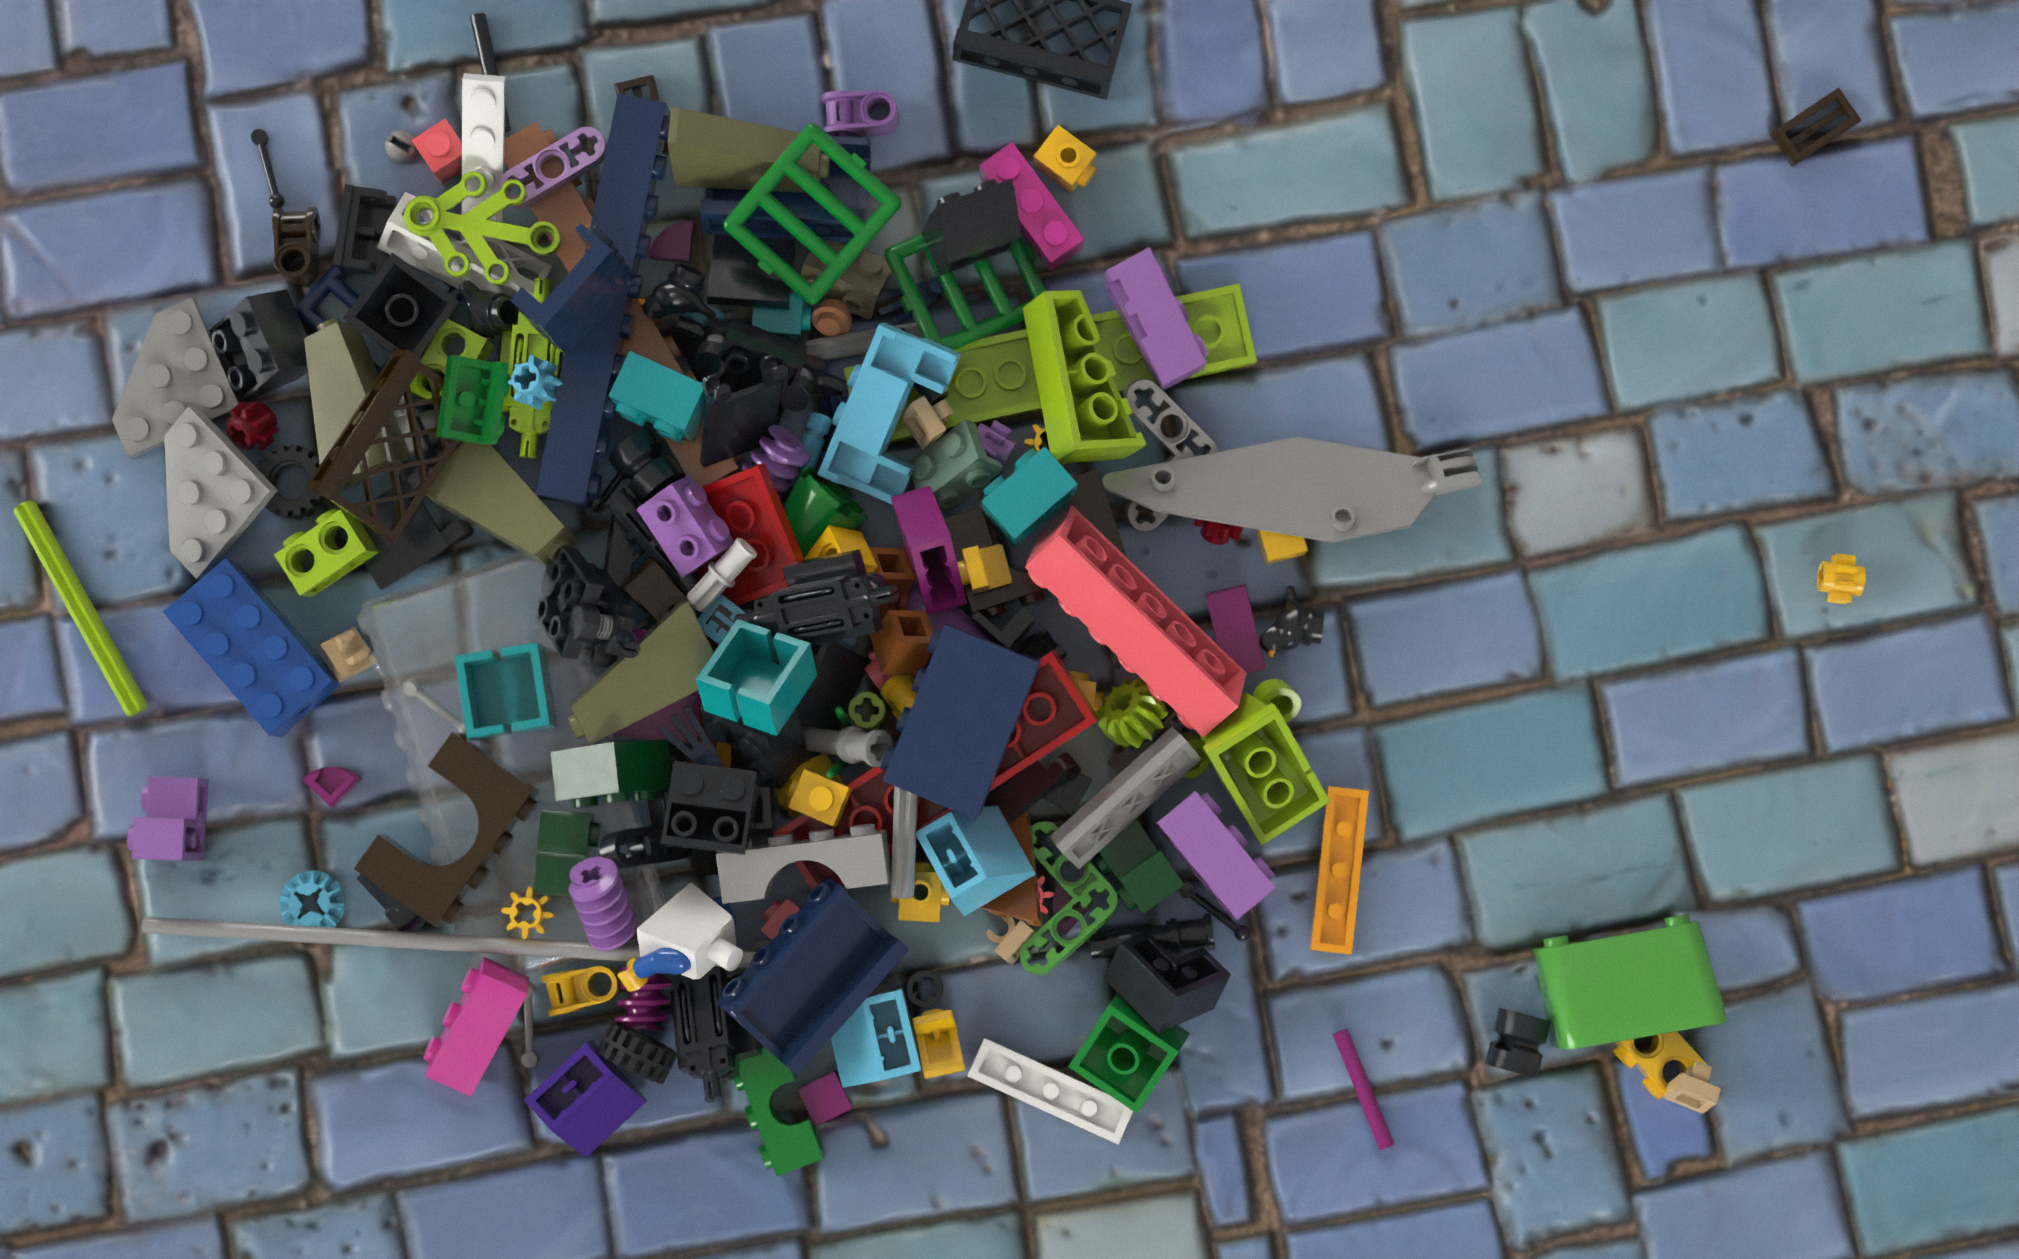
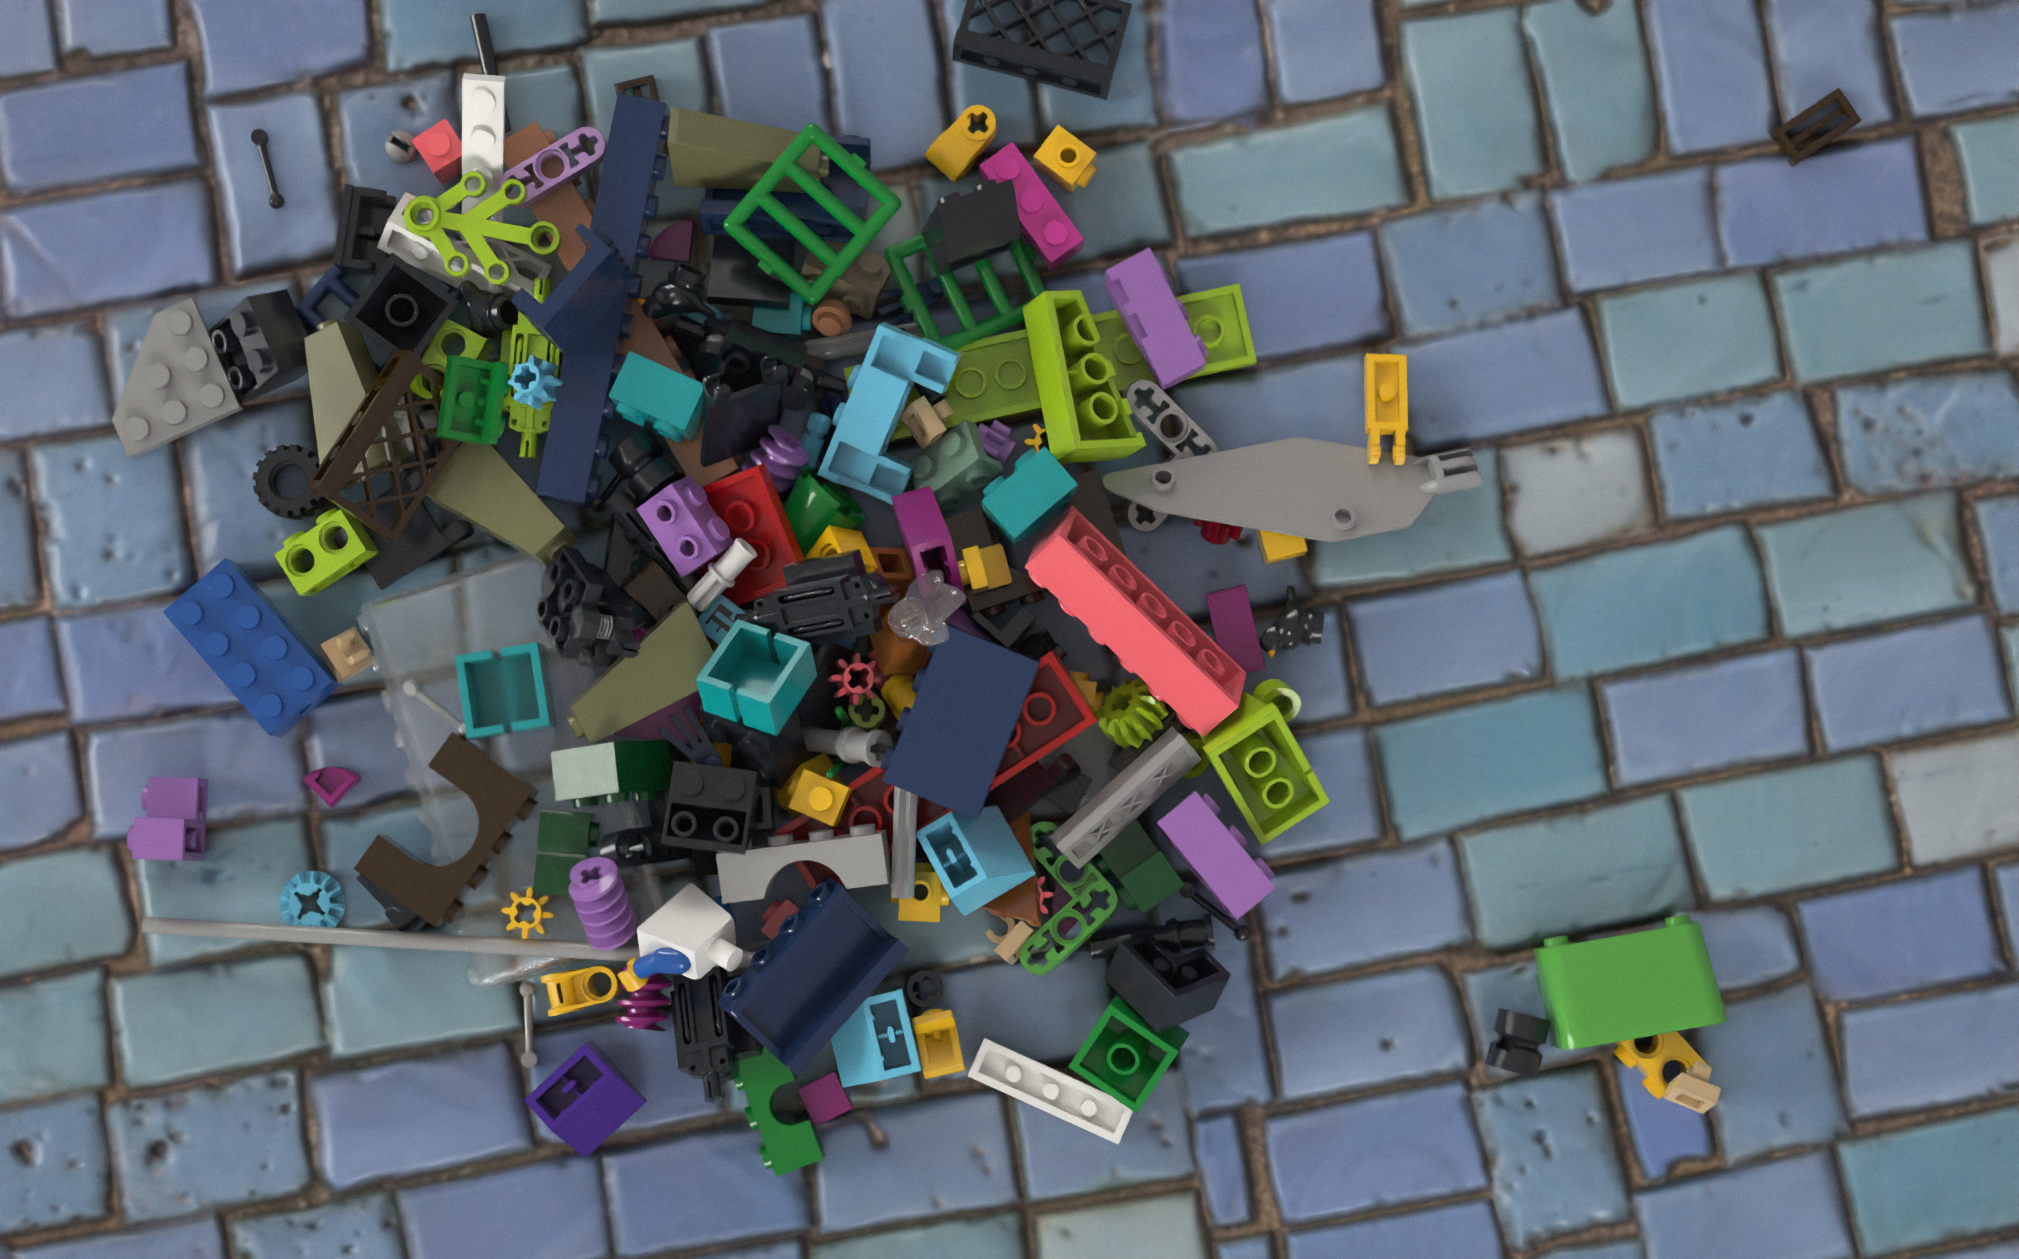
(80, 608): lime axle -> none
(209, 491): light grey plate -> none
(251, 426): dark red gear -> none
(297, 236): dark brown piece -> none
(475, 1026): dark pink brick -> none
(637, 1052): black tyre -> none
(844, 677): none -> coral gear
(856, 113): medium lavender piece -> none
(928, 606): none -> clear plate
(958, 148): none -> yellow piece
(1339, 870): light orange plate -> none
(1363, 1089): magenta bar -> none
(1386, 404): none -> yellow hinge
(1841, 578): yellow gear -> none

